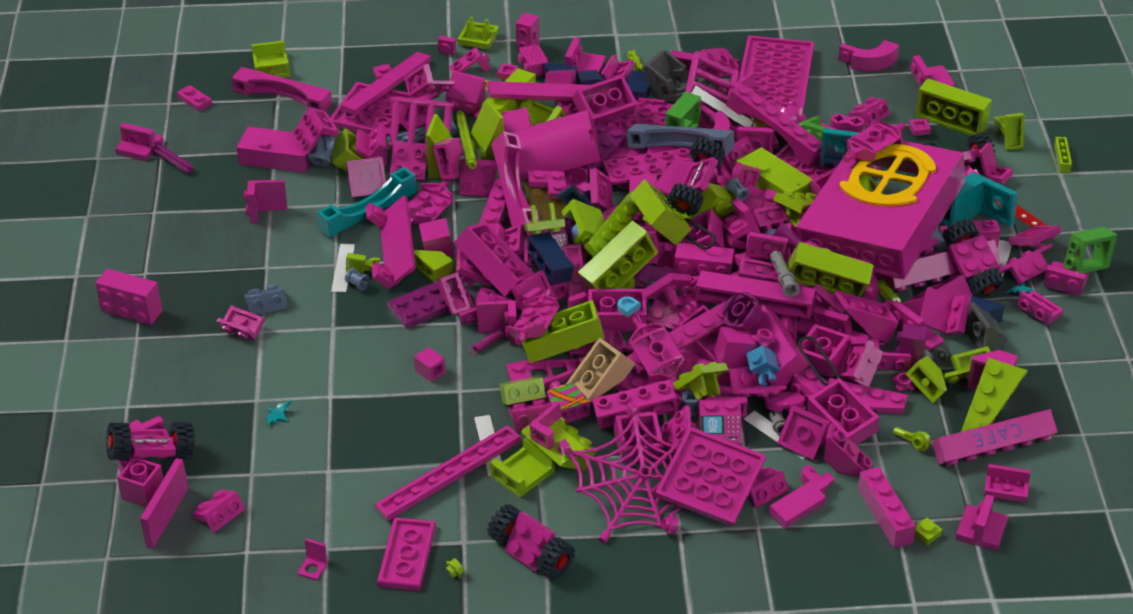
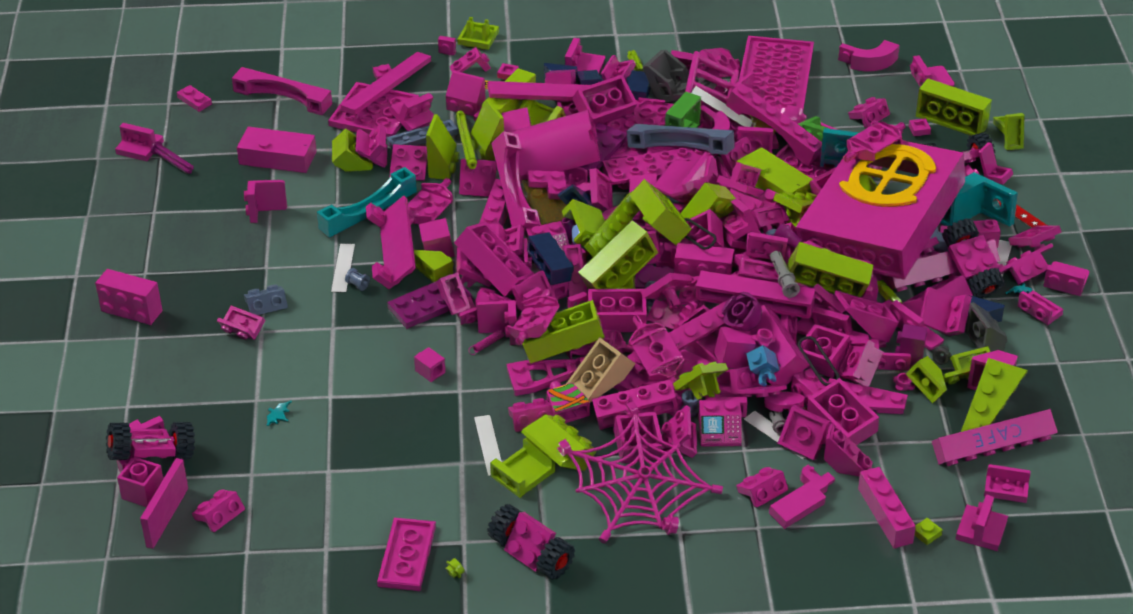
(271, 58): lime panel -> none
(311, 127): dark pink bracket -> none
(316, 556): dark pink bracket -> none
(322, 151): sand blue animal -> none
(360, 263): lime plate -> none
(365, 176): dark pink bracket -> none
(421, 82): dark pink bracket -> none
(430, 104): dark pink bar -> none
(447, 473): dark pink plate -> none
(448, 156): dark pink arch -> none
(522, 390): lime brick -> none
(527, 30): dark pink brick -> none
(532, 59): dark pink brick -> none
(540, 427): dark pink bracket -> none
(552, 225): lime plate -> none
(628, 306): medium azure tile -> none
(688, 195): plate -> none
(710, 476): dark pink plate -> none
(737, 189): sand blue bush -> none
(845, 123): dark pink axle -> none
(920, 440): lime plate -> none
(1062, 155): lime piece -> none
(1102, 254): bright green window -> none

